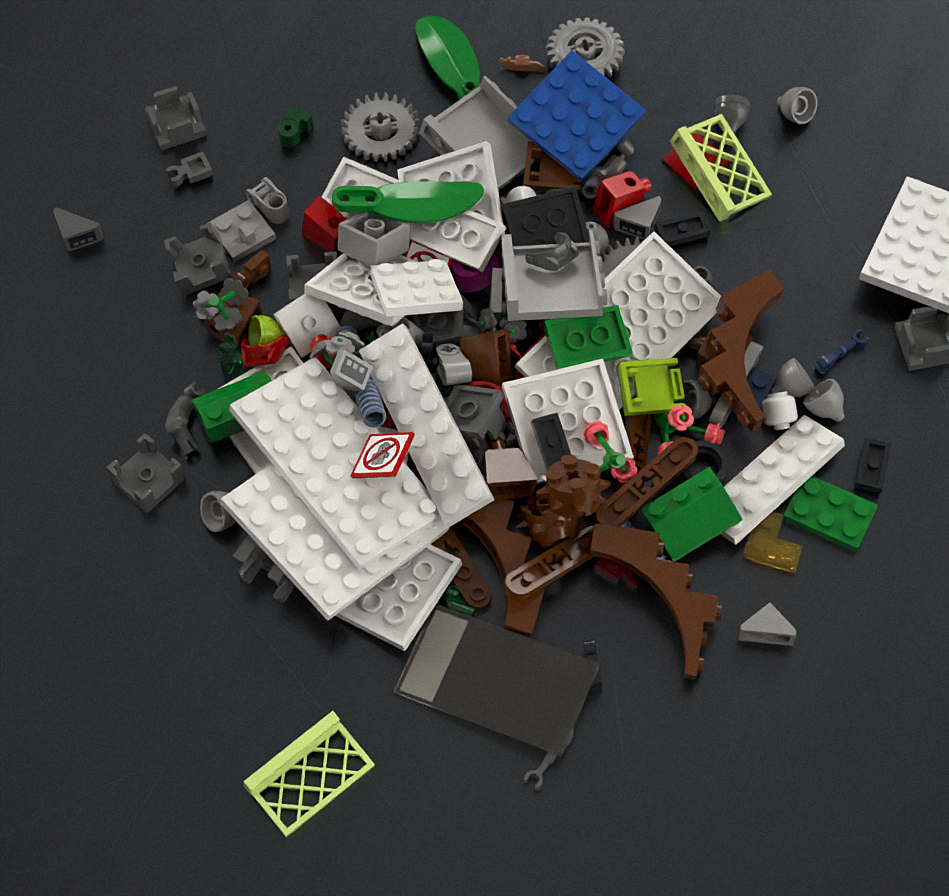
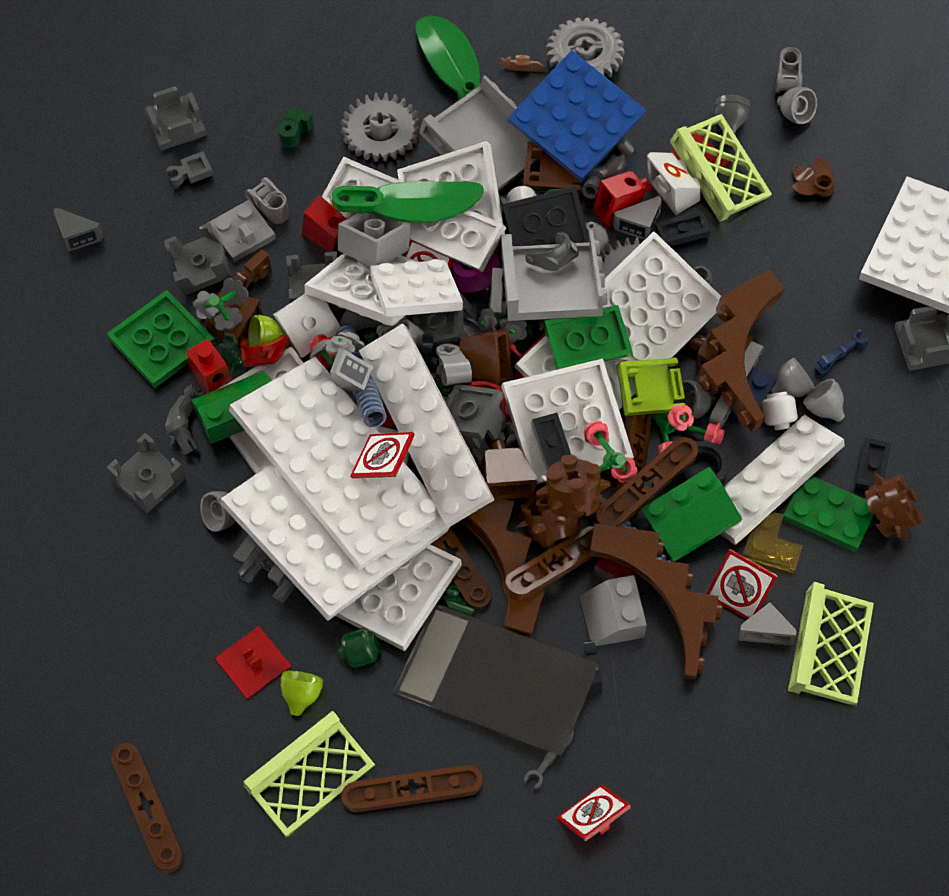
(156, 831): none -> reddish brown piece
(158, 338): none -> green plate
(205, 363): none -> red torso
(253, 662): none -> red piece
(300, 690): none -> lime helmet
(359, 647): none -> dark green head
(440, 785): none -> reddish brown piece
(594, 813): none -> piece
(613, 611): none -> light grey slope
(673, 181): none -> white slope
(741, 585): none -> piece
(789, 74): none -> light grey piece
(808, 637): none -> yellowish green fence
(810, 179): none -> reddish brown plate
(893, 505): none -> reddish brown brick

